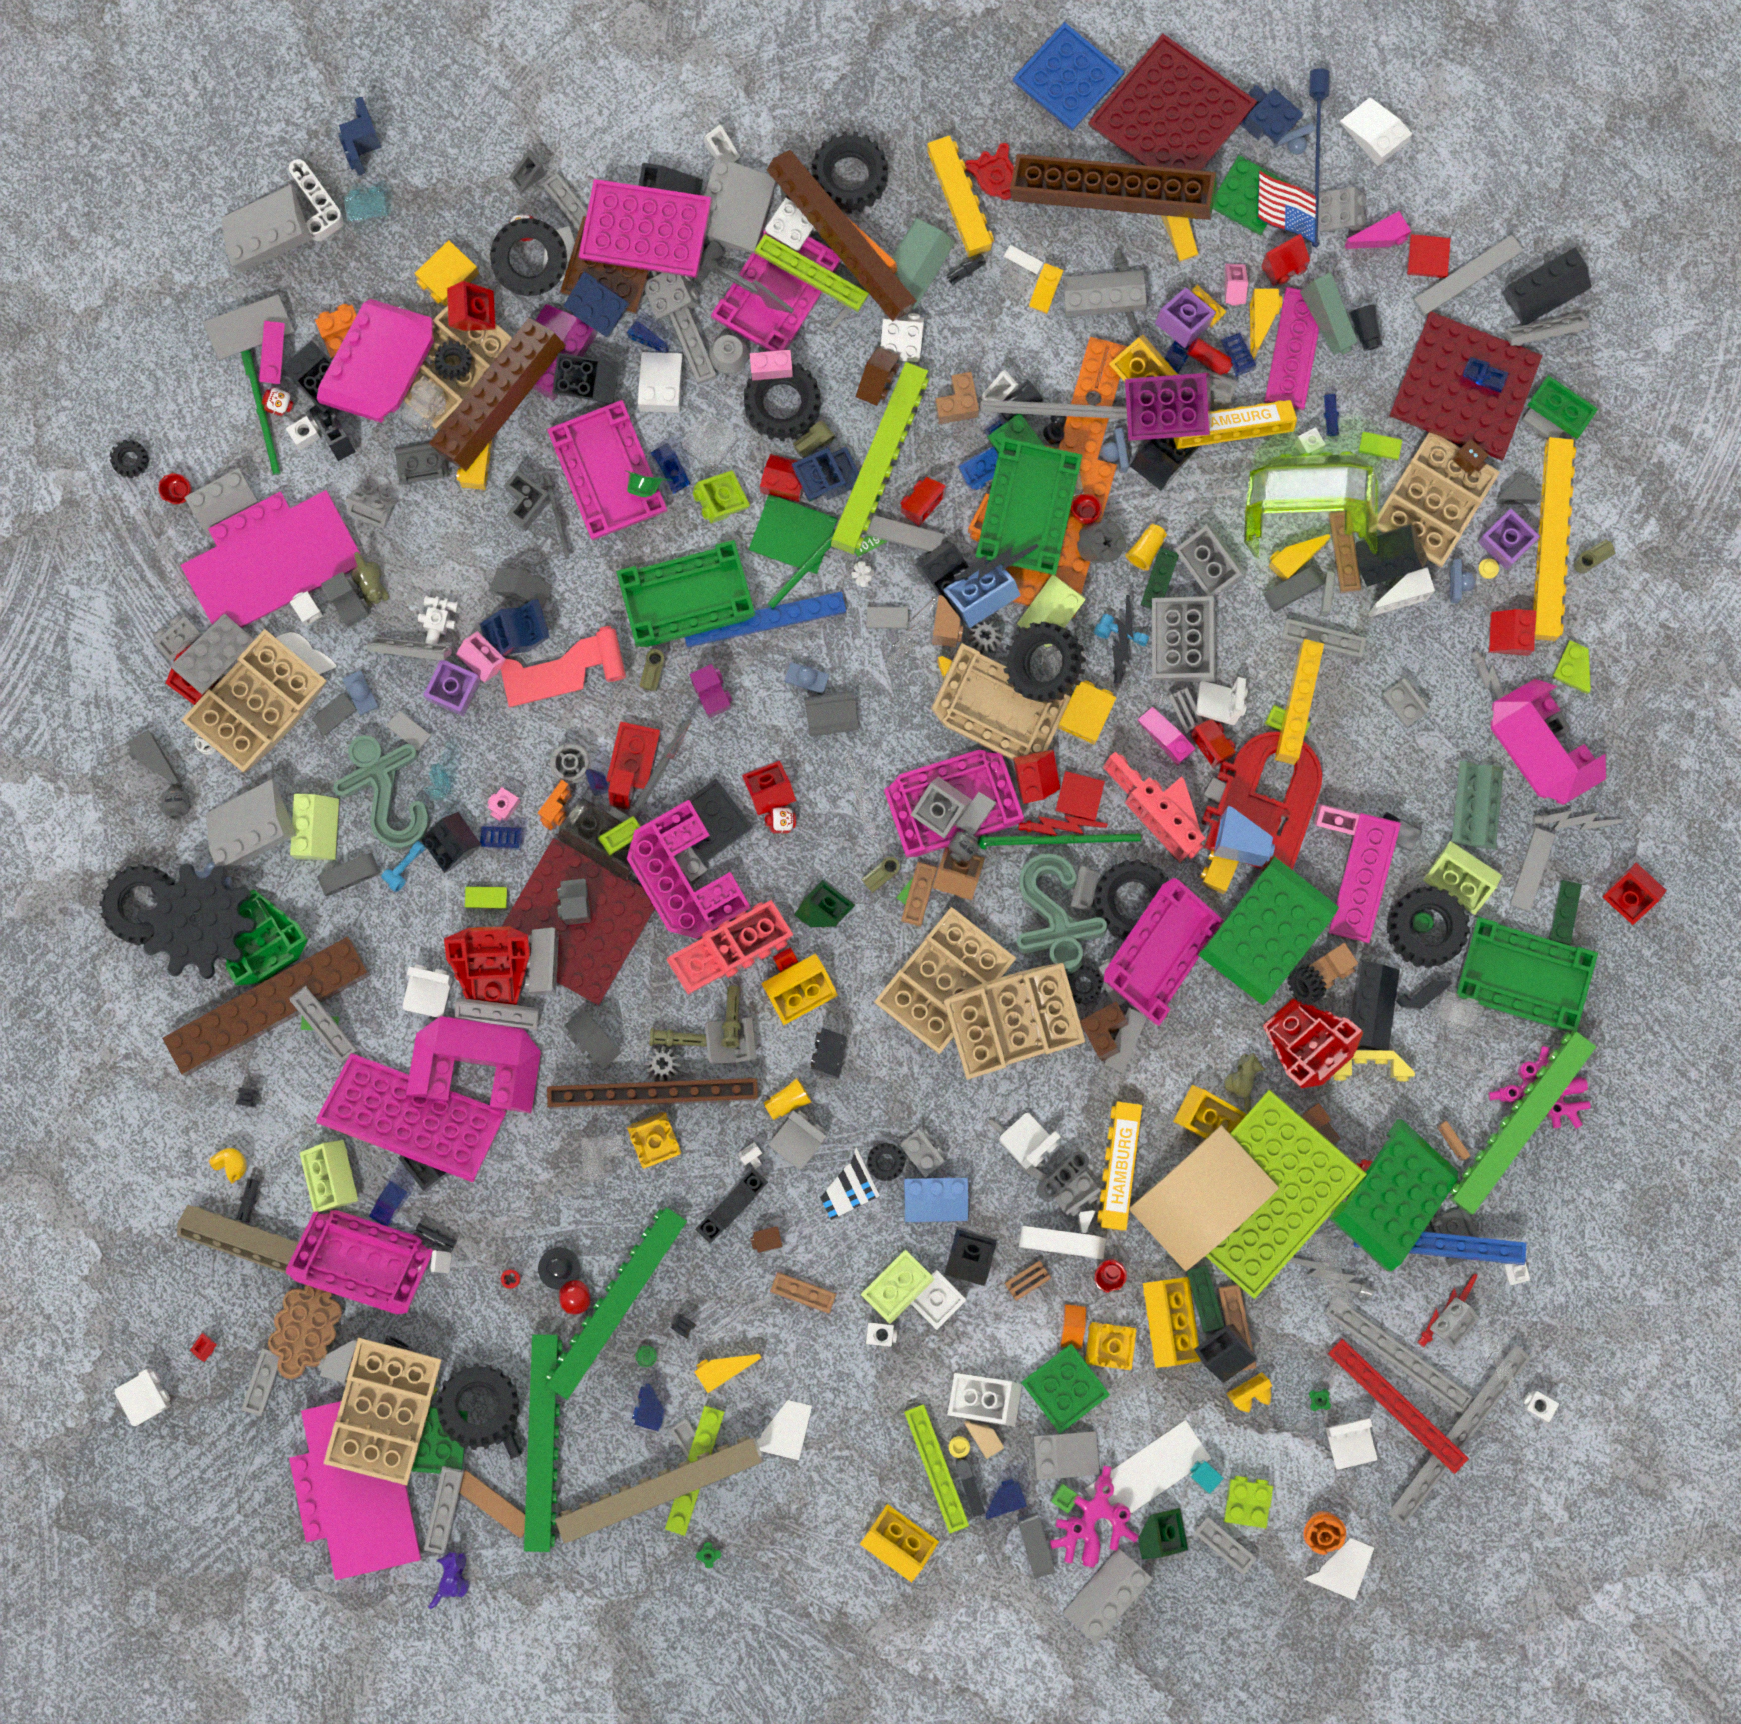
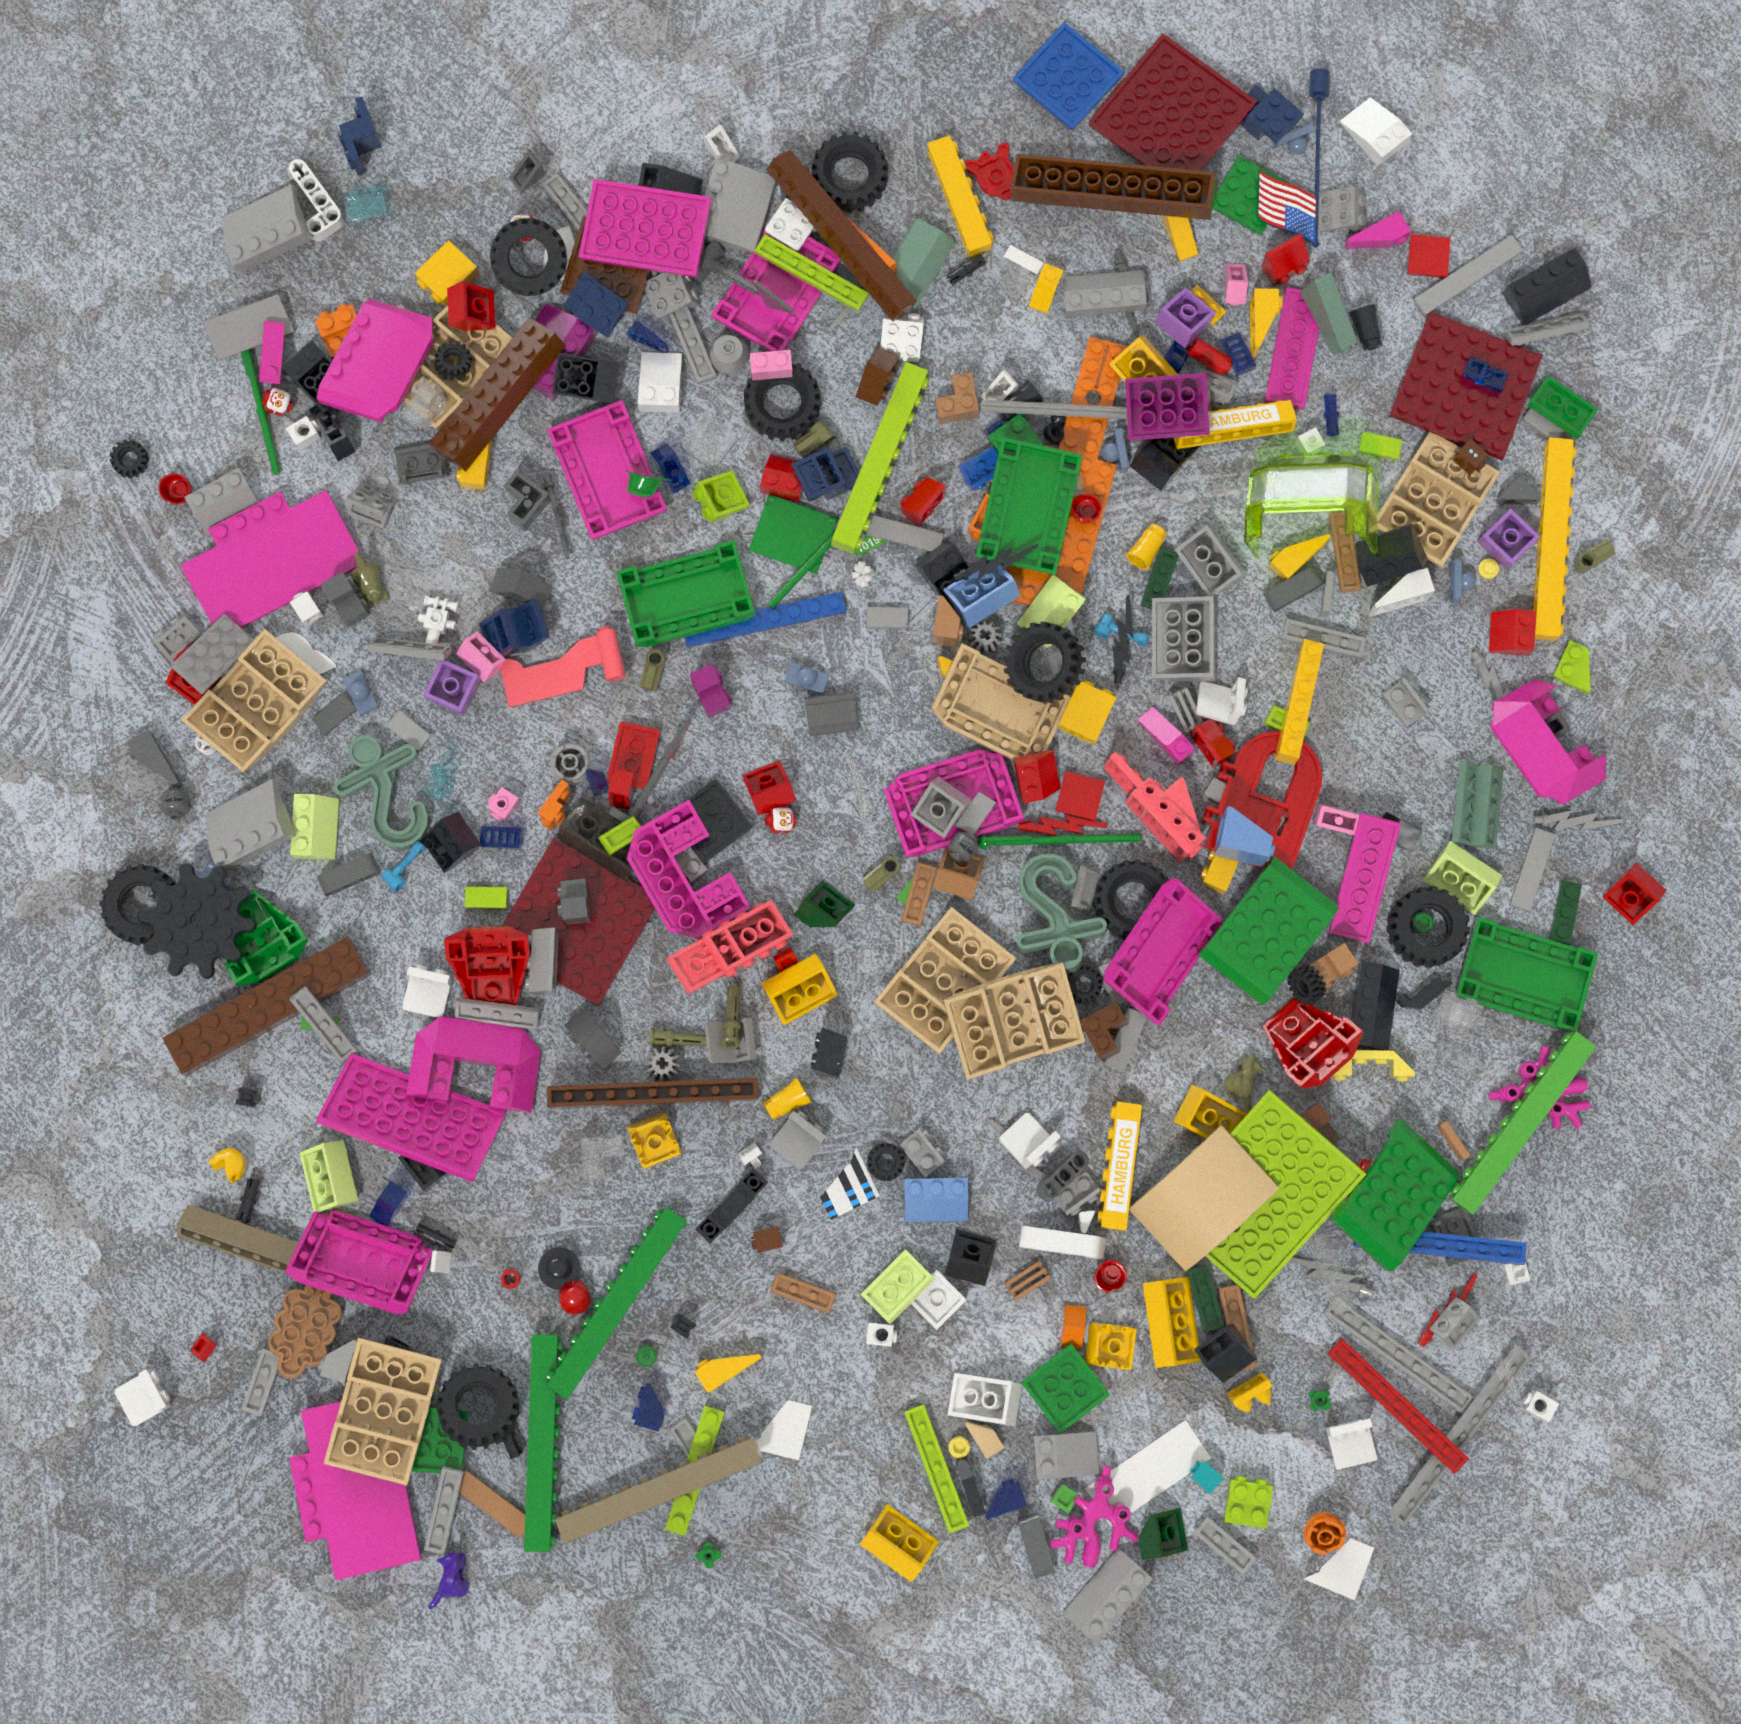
(1101, 542): dark grey brick -> none

